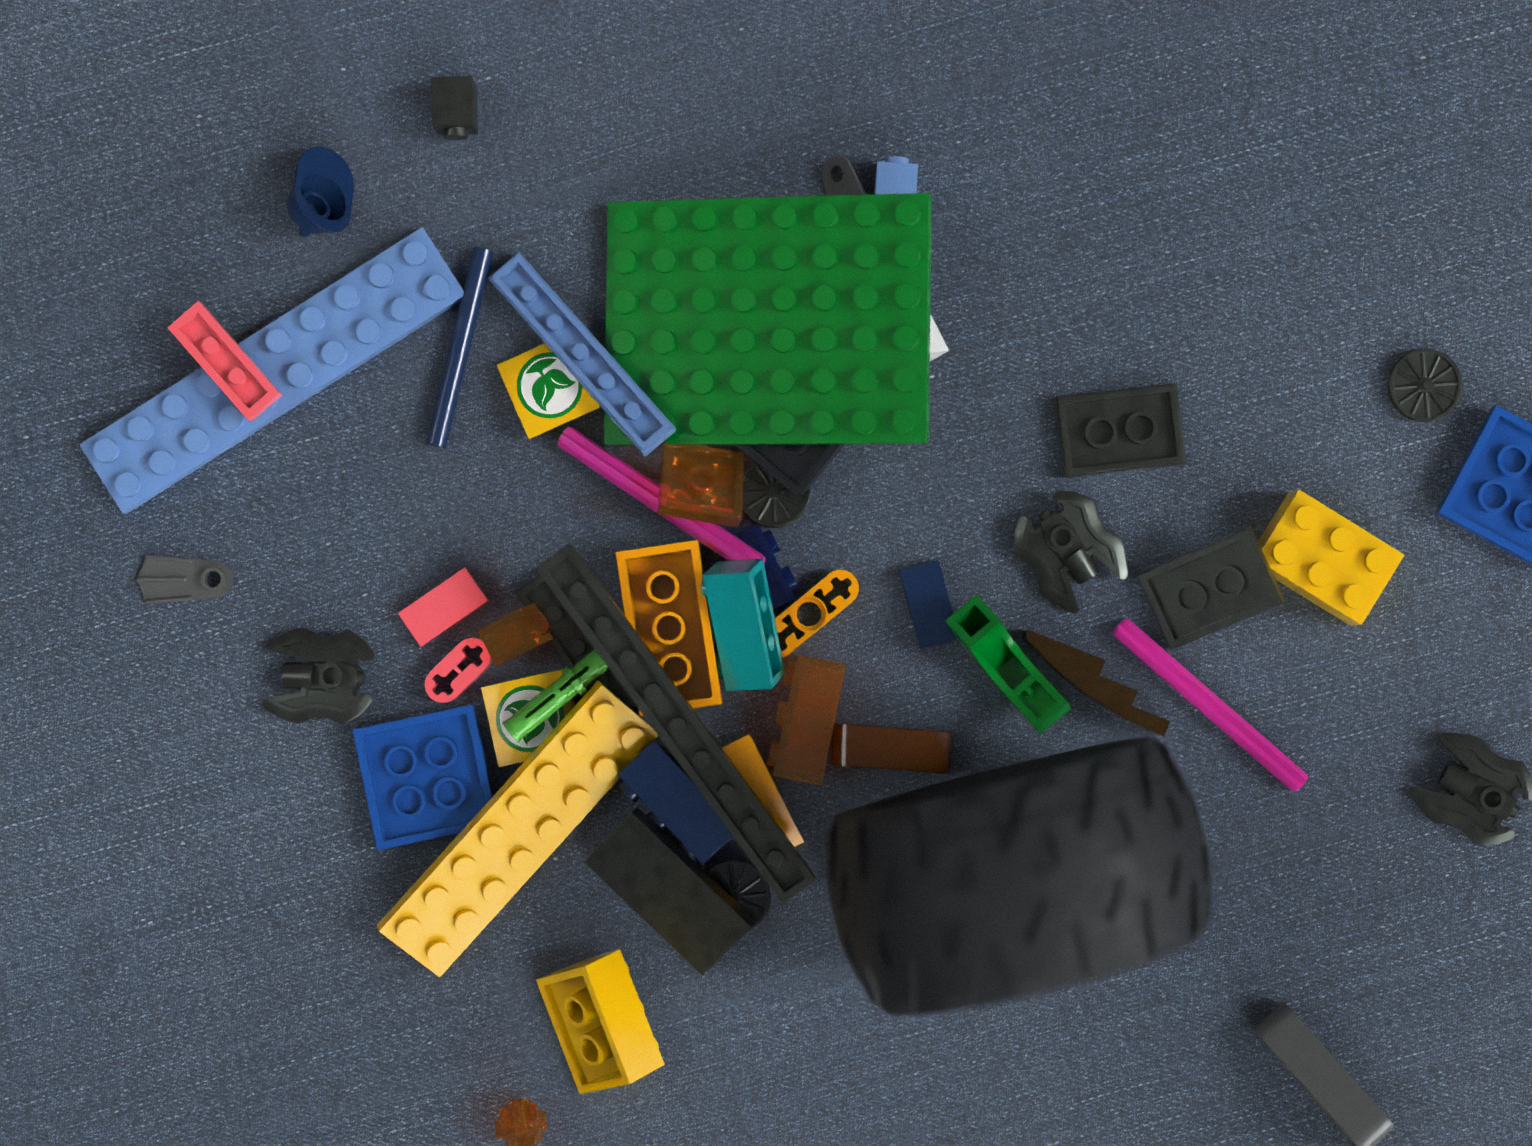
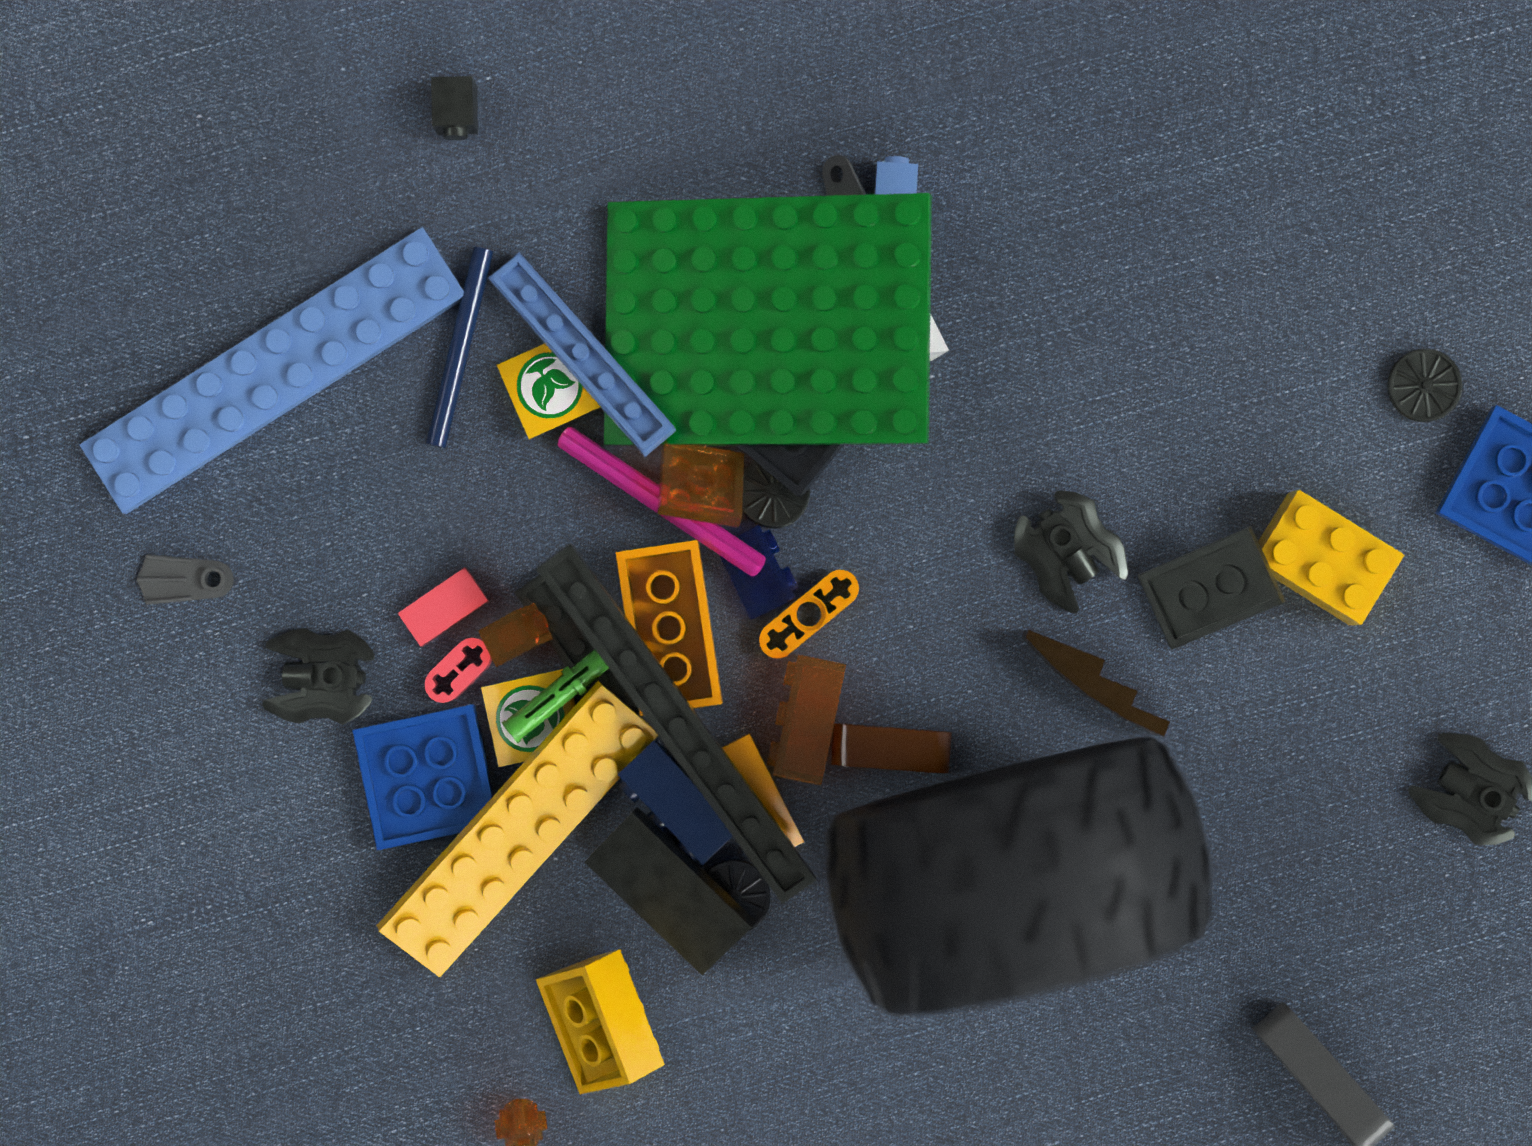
(224, 361): coral plate -> none
(321, 192): dark blue piece -> none
(743, 624): teal brick -> none
(927, 603): dark blue tile -> none
(1006, 664): green arch -> none
(1119, 430): pearl dark grey tile -> none
(1210, 705): dark pink axle -> none

